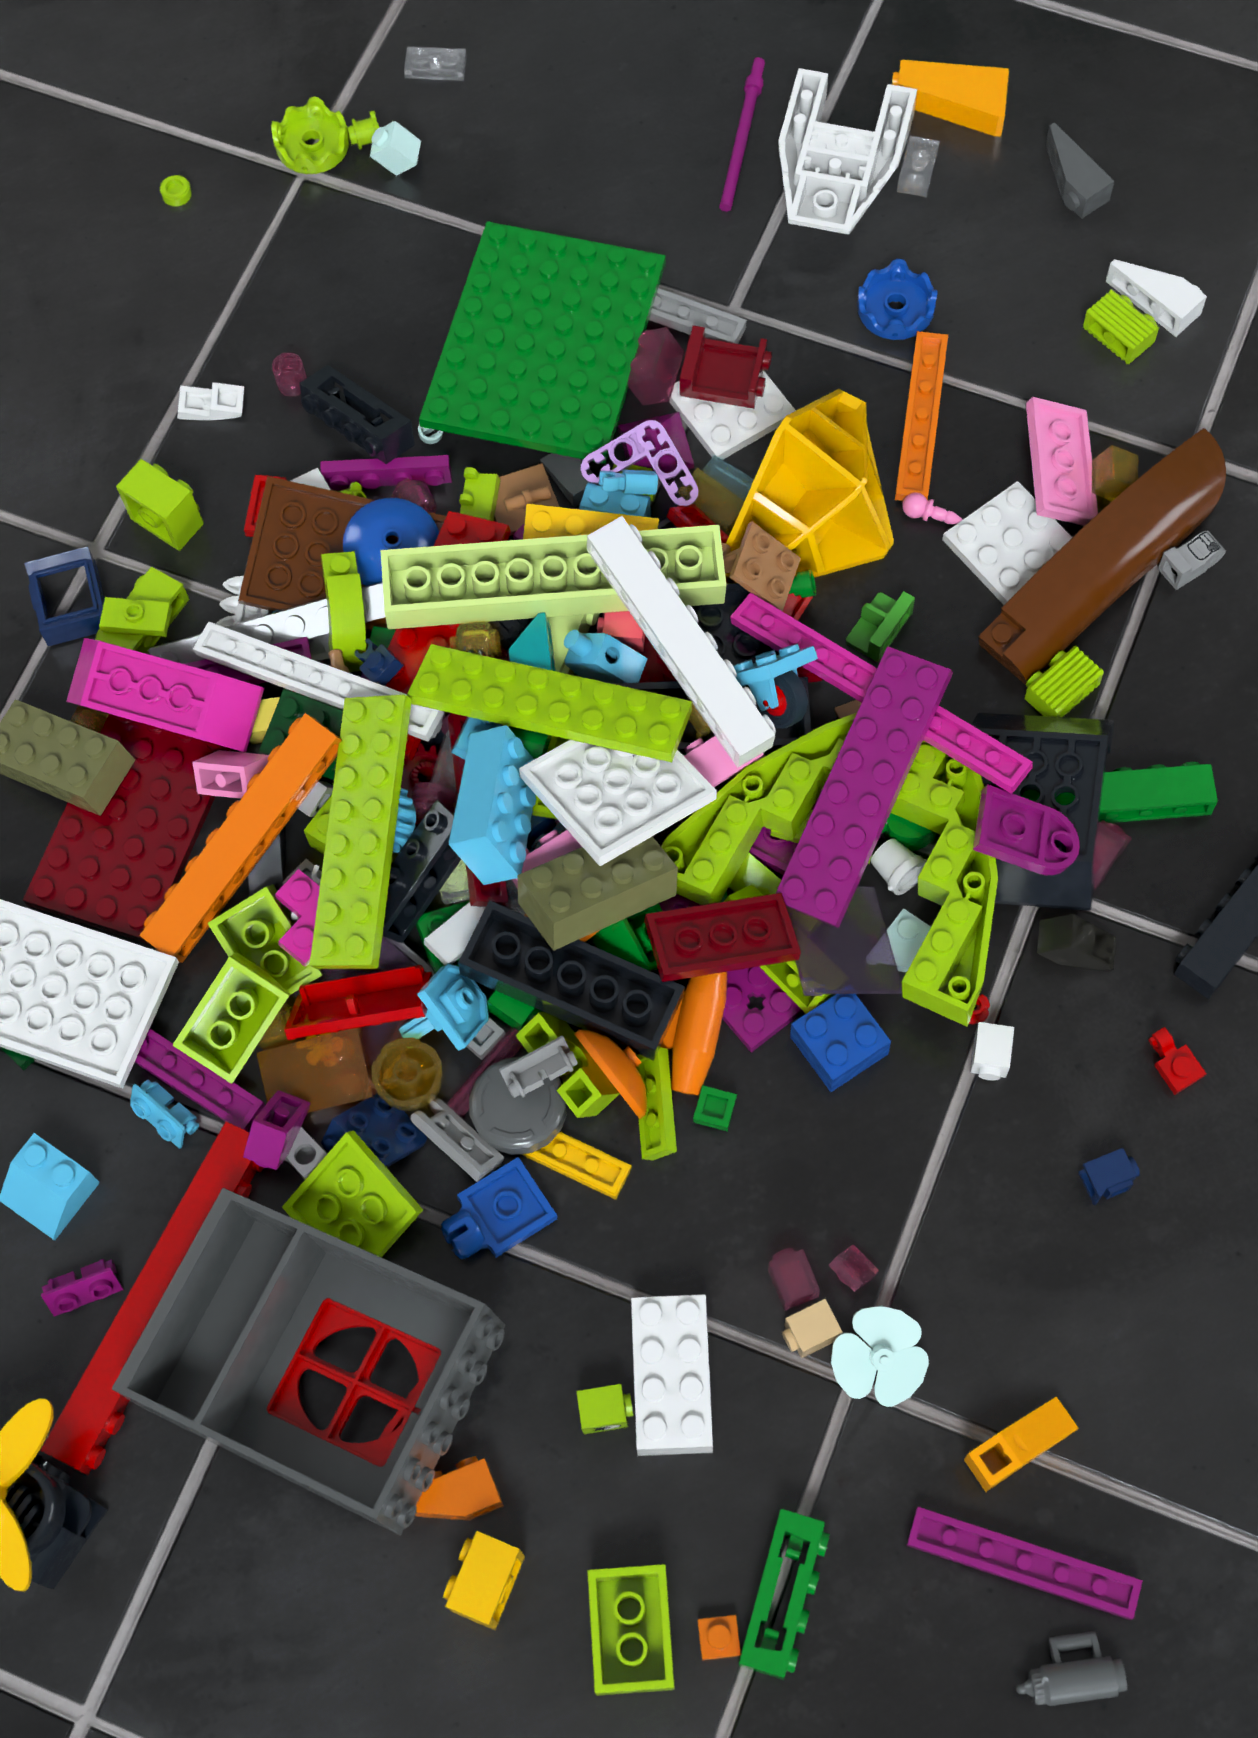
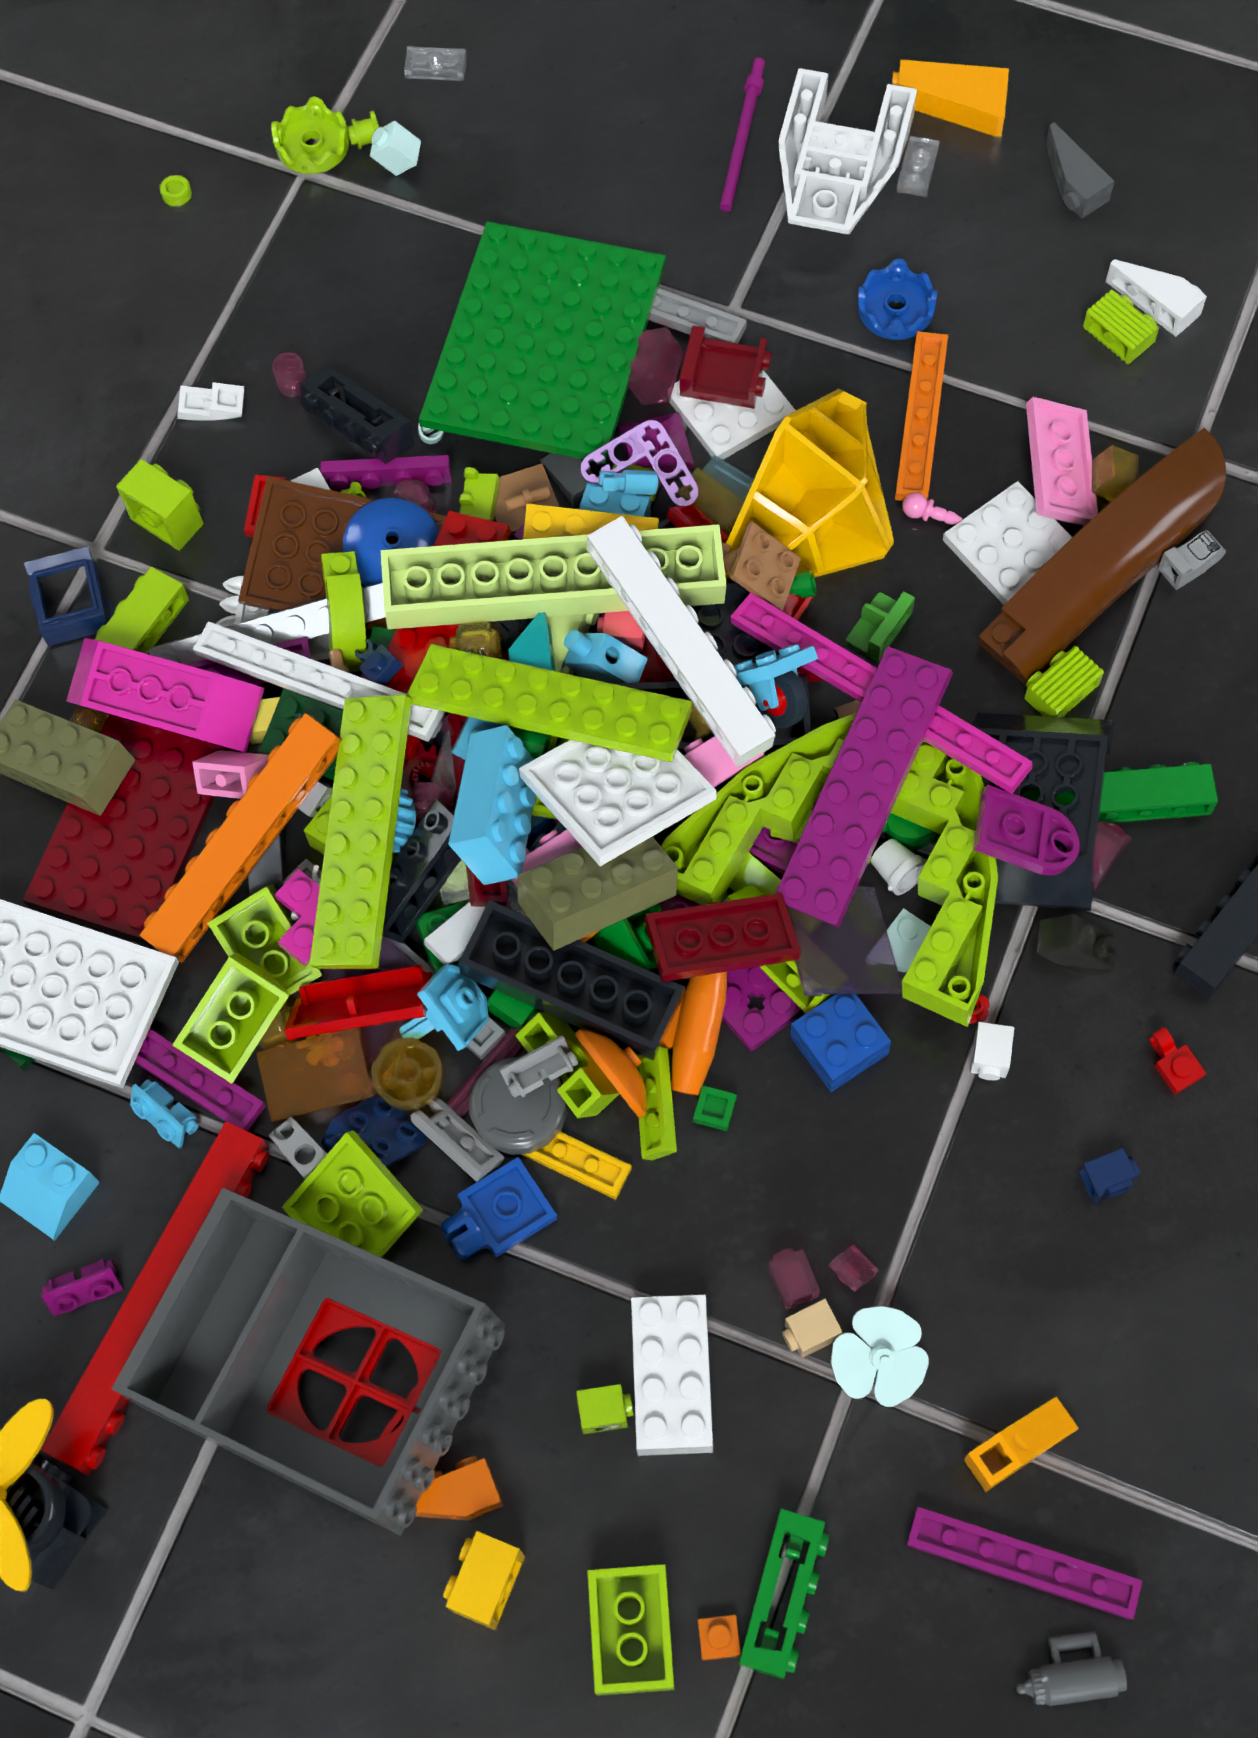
(135, 616): lime plate -> none
(275, 1130): magenta slope -> none

